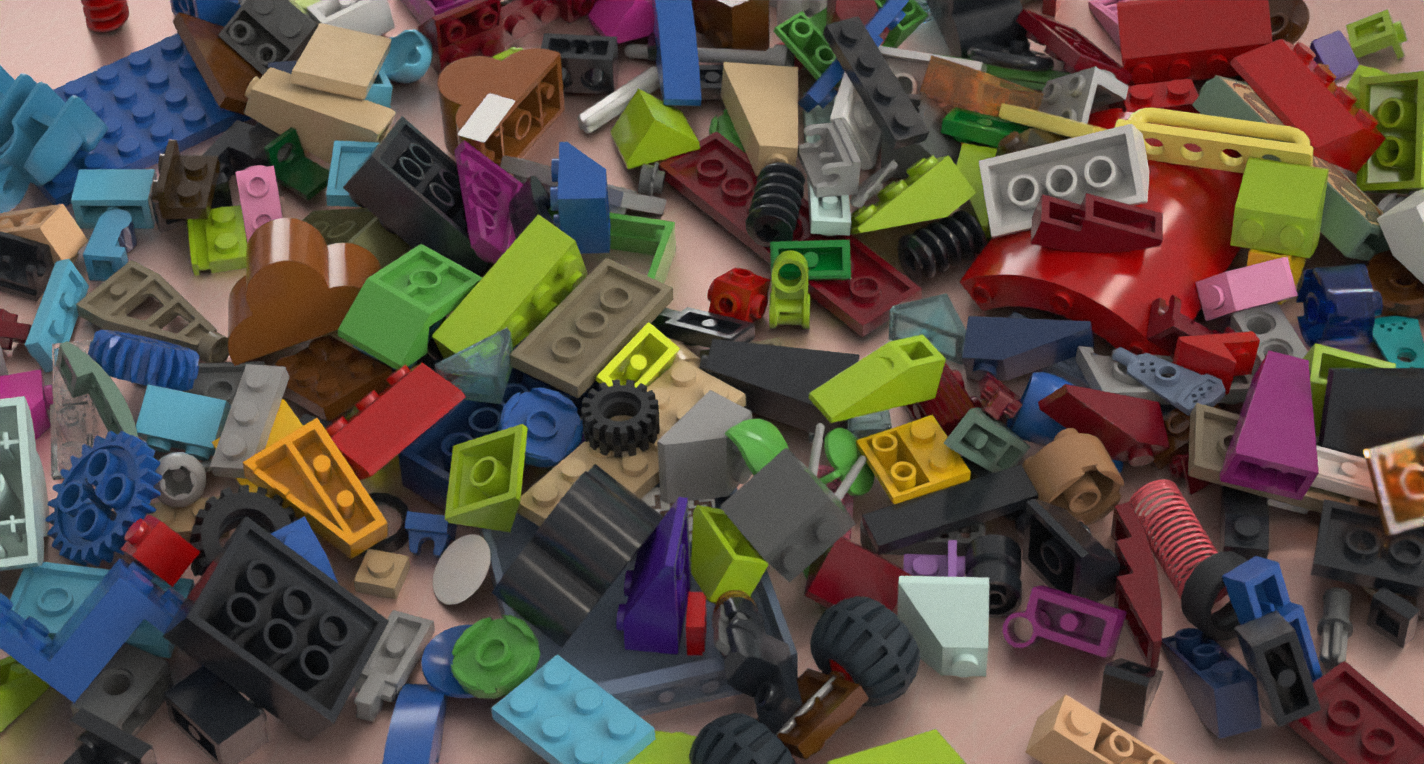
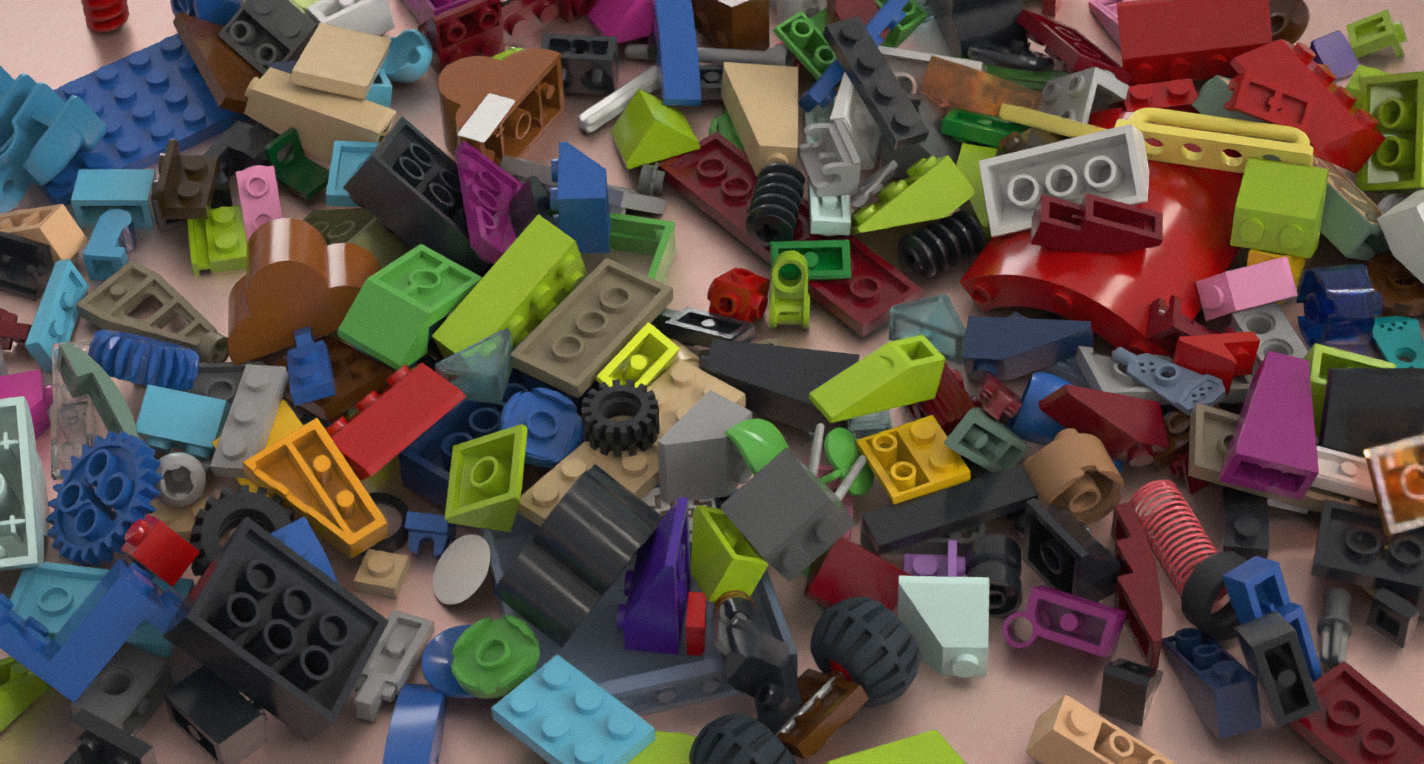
(309, 369): none -> blue hinge
(1270, 101): none -> red hinge

